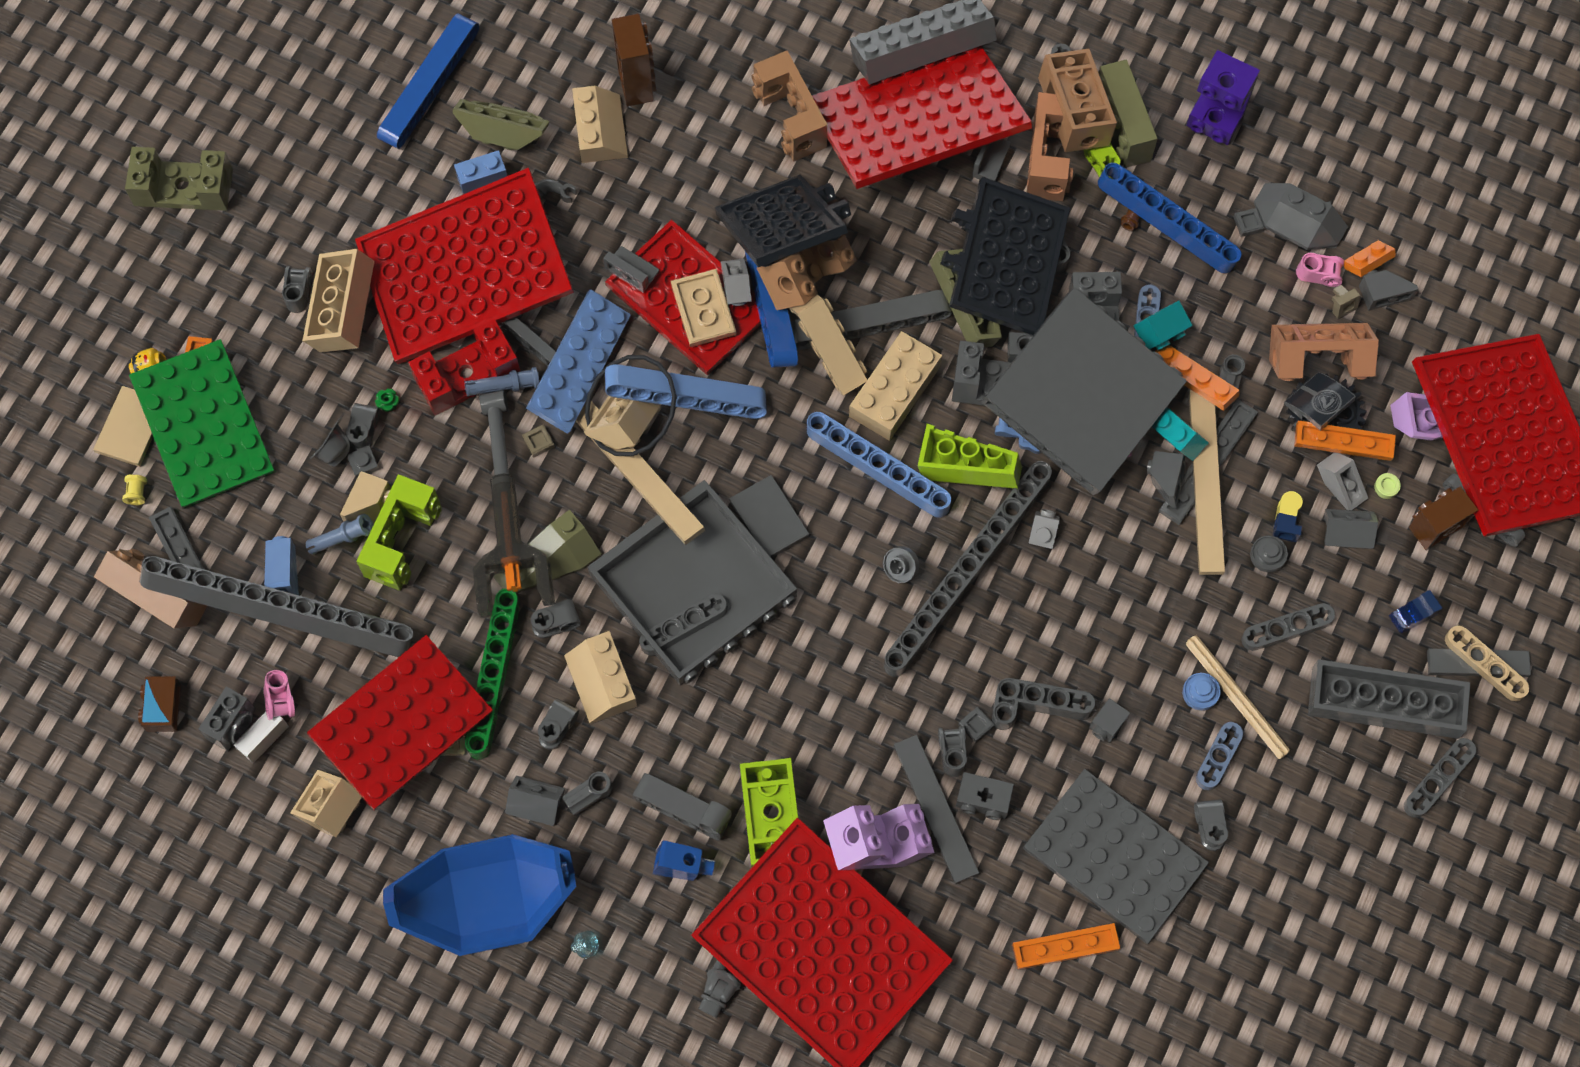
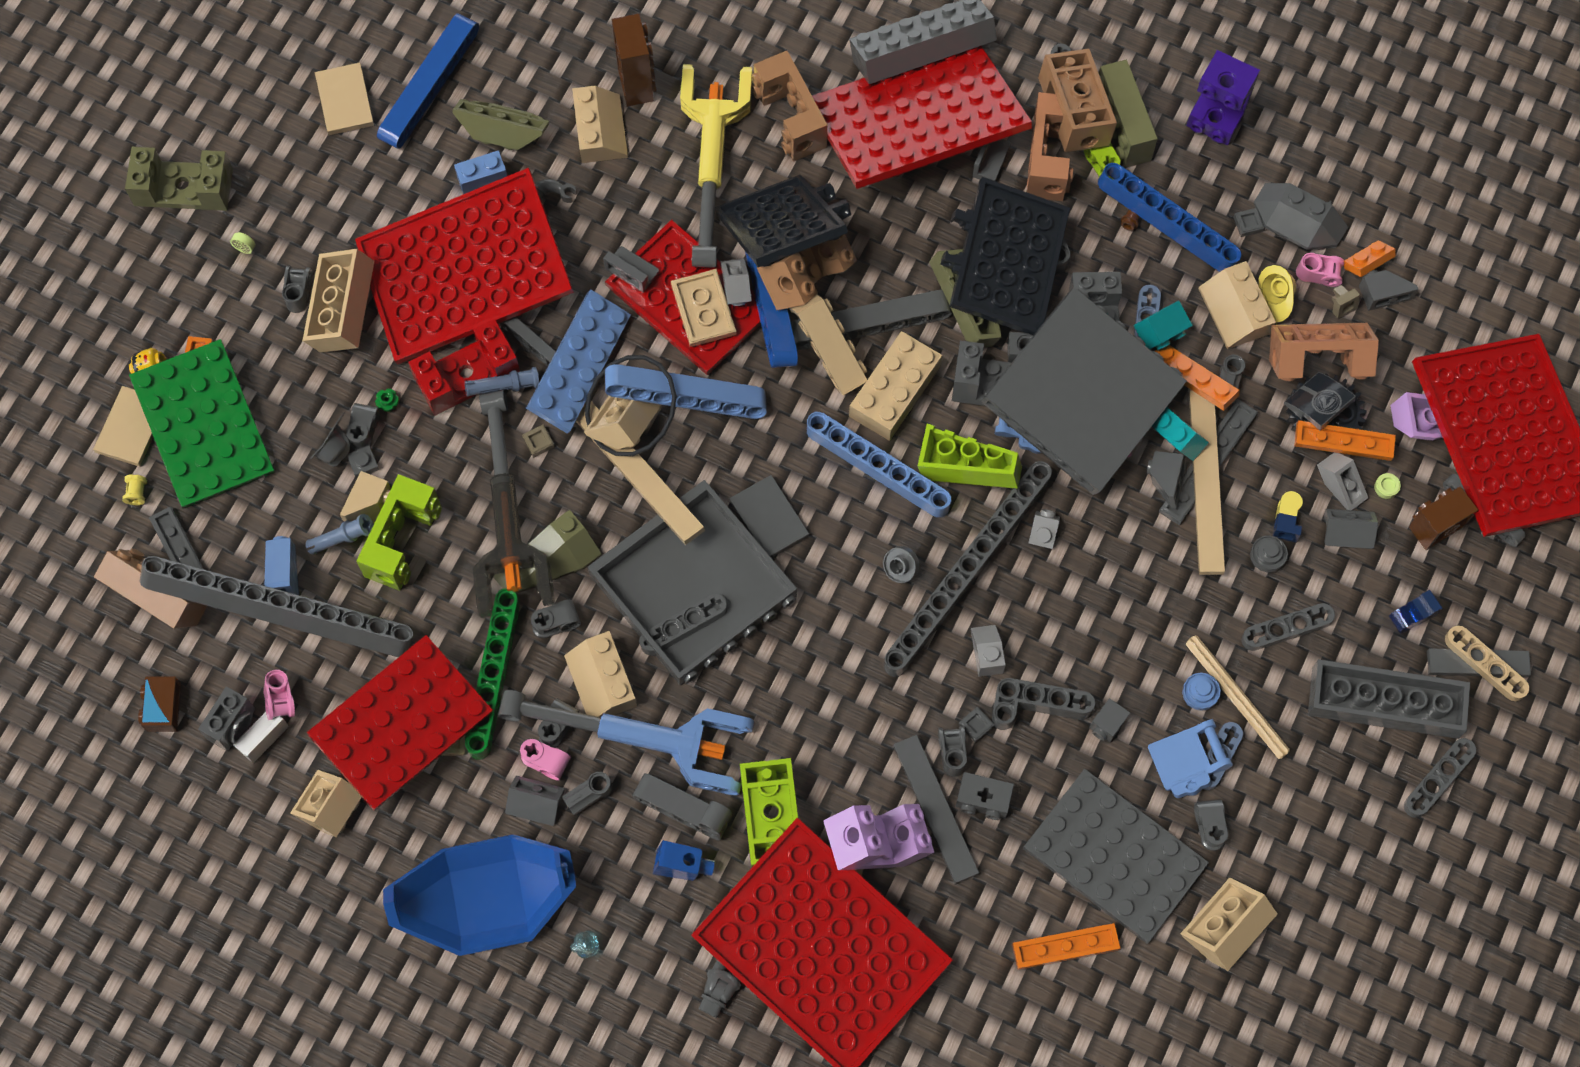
(242, 243): none -> yellowish green tile
(344, 99): none -> tan tile
(548, 760): none -> bright pink piece
(681, 743): none -> medium blue piece
(713, 116): none -> light yellow piece
(988, 650): none -> light grey slope
(1183, 761): none -> medium blue piece
(1229, 923): none -> tan slope
(1237, 305): none -> tan slope
(1278, 290): none -> light yellow piece

